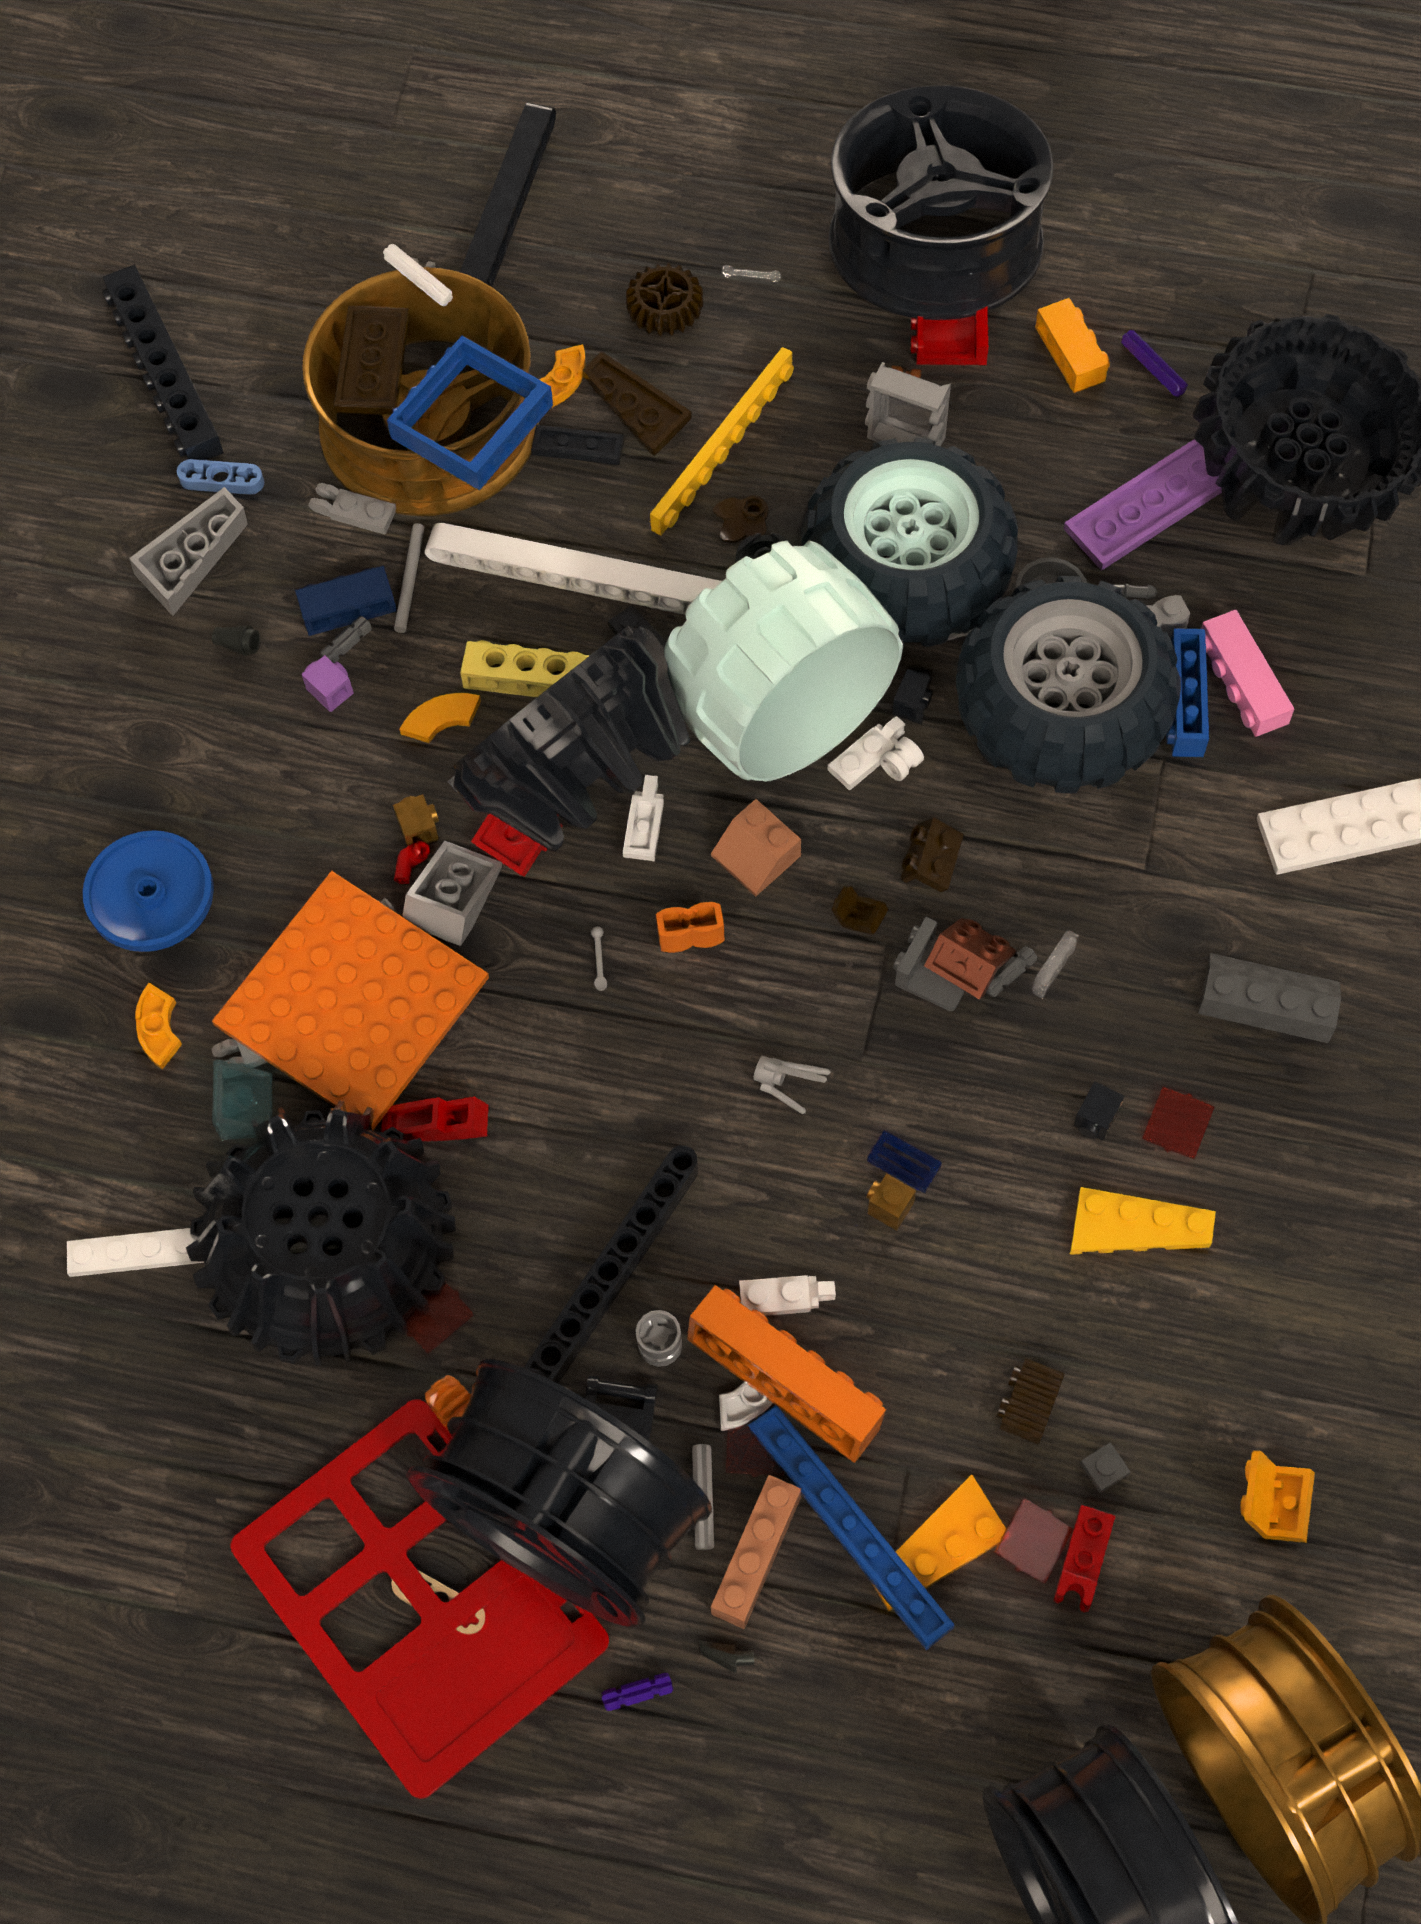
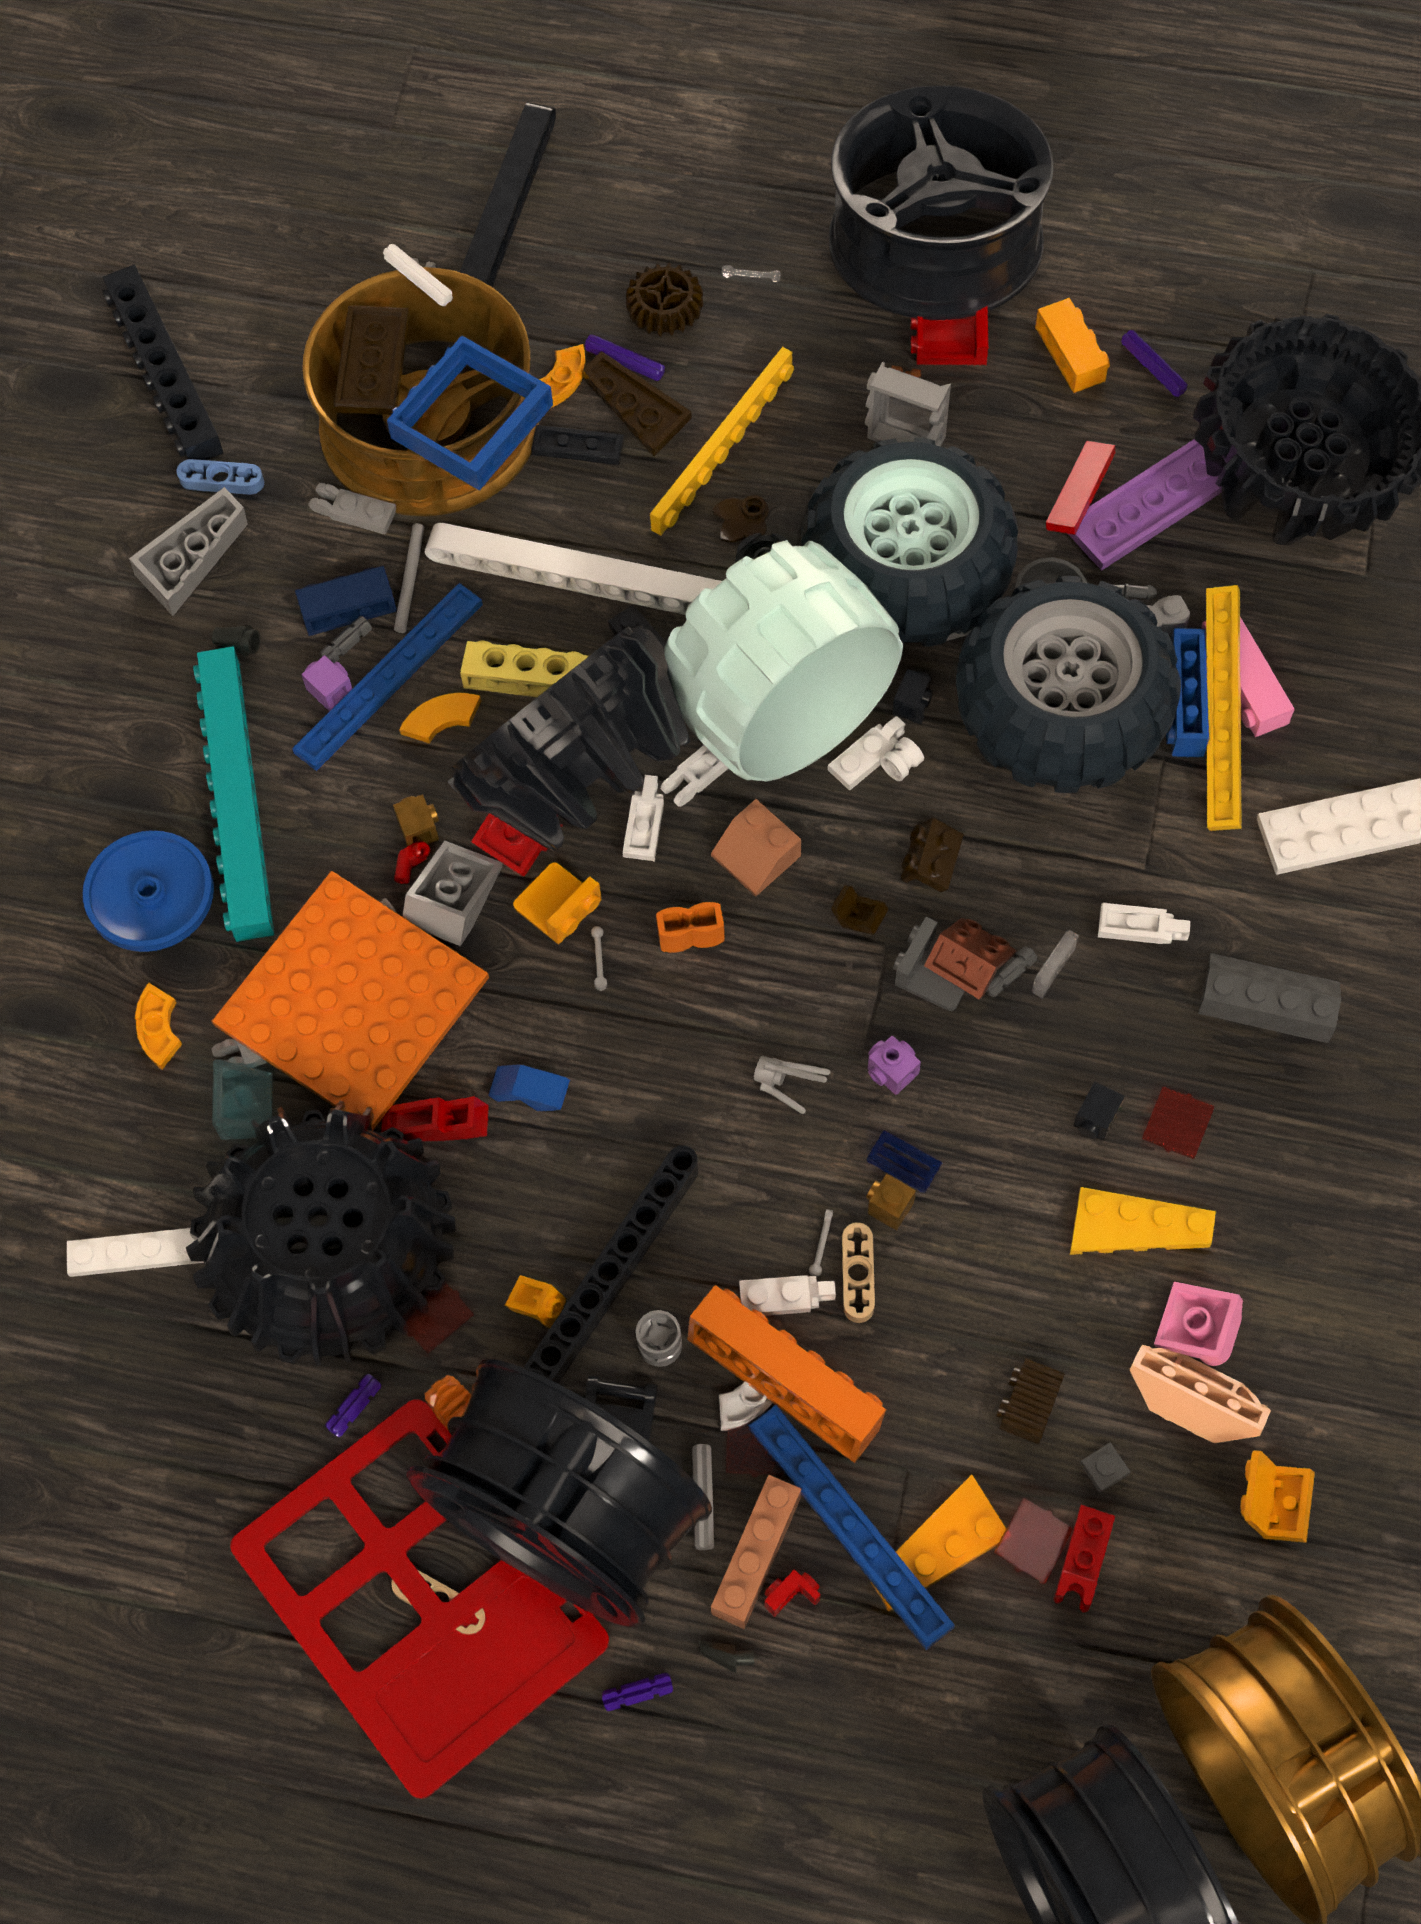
(234, 794): none -> teal brick
(353, 1405): none -> dark purple axle
(387, 677): none -> blue tile
(532, 1086): none -> blue slope
(536, 1300): none -> light orange bracket
(558, 901): none -> light orange bracket
(625, 357): none -> dark purple axle
(697, 771): none -> white hinge
(782, 1592): none -> red bracket
(815, 1269): none -> light grey hinge
(868, 1296): none -> tan beam
(893, 1064): none -> medium lavender brick
(1080, 487): none -> tile
(1141, 924): none -> white hinge
(1197, 1396): none -> light nougat wedge
(1200, 1323): none -> bright pink slope
(1223, 708): none -> yellow plate

